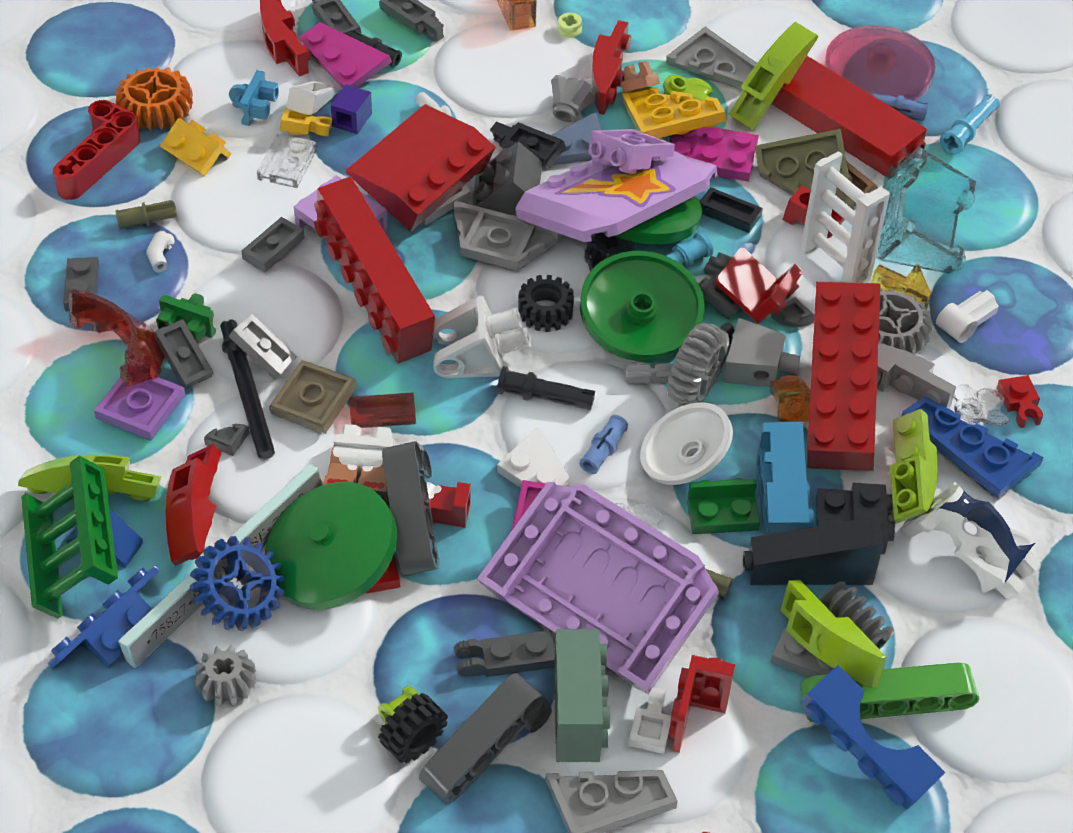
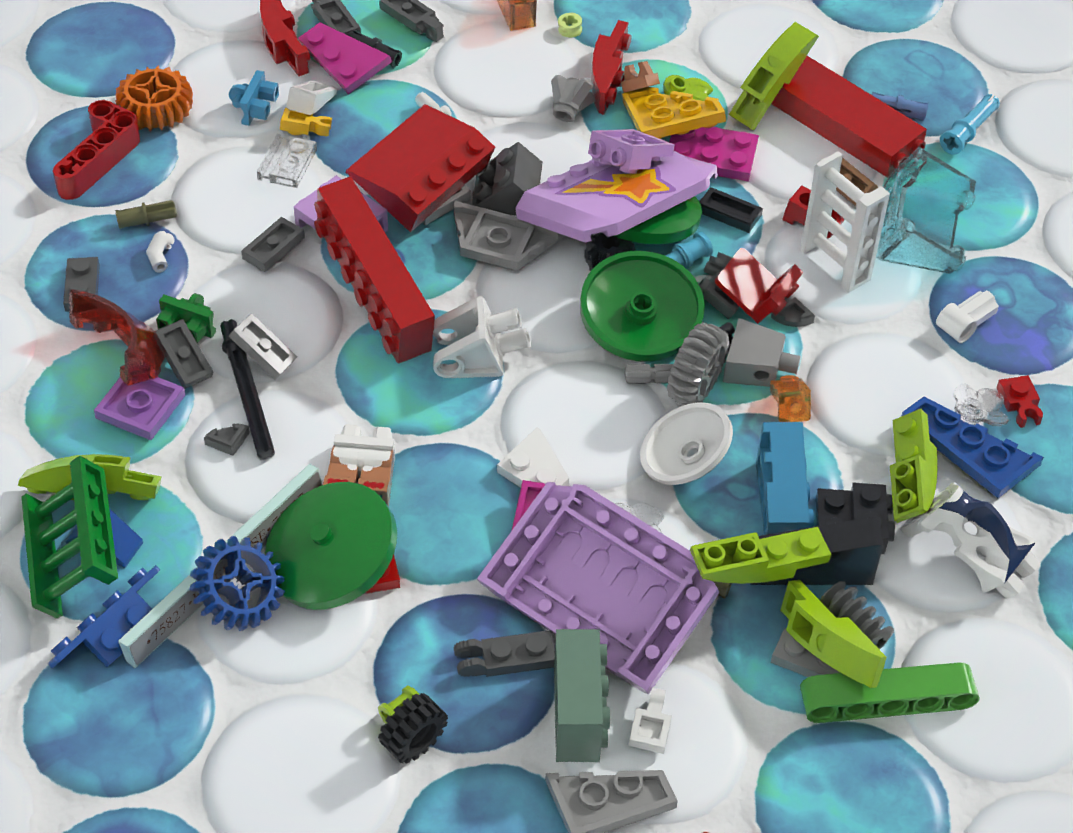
(187, 504): red slope -> none
(193, 147): yellow bracket -> none
(225, 676): light grey gear -> none
(313, 396): dark tan plate -> none
(351, 109): dark purple brick -> none
(382, 410): clear red tile -> none
(406, 475): dark grey beam -> none
(450, 504): red leg -> none
(484, 737): dark grey beam -> none
(530, 386): black pin -> none
(541, 144): black hinge -> none
(546, 315): black tyre -> none
(577, 140): sand blue wing -> none
(603, 444): medium blue pin -> none
(701, 686): red bracket -> none
(712, 58): light grey wing -> none
(723, 506): green bracket -> none
(758, 560): none -> lime slope
(793, 160): olive plate -> none
(844, 376): red brick -> none
(882, 61): clear pink dish -> none
(903, 321): light grey gear -> none
(903, 773): blue arch -> none
(912, 284): clear yellow slope -> none
(912, 376): light grey slope -> none

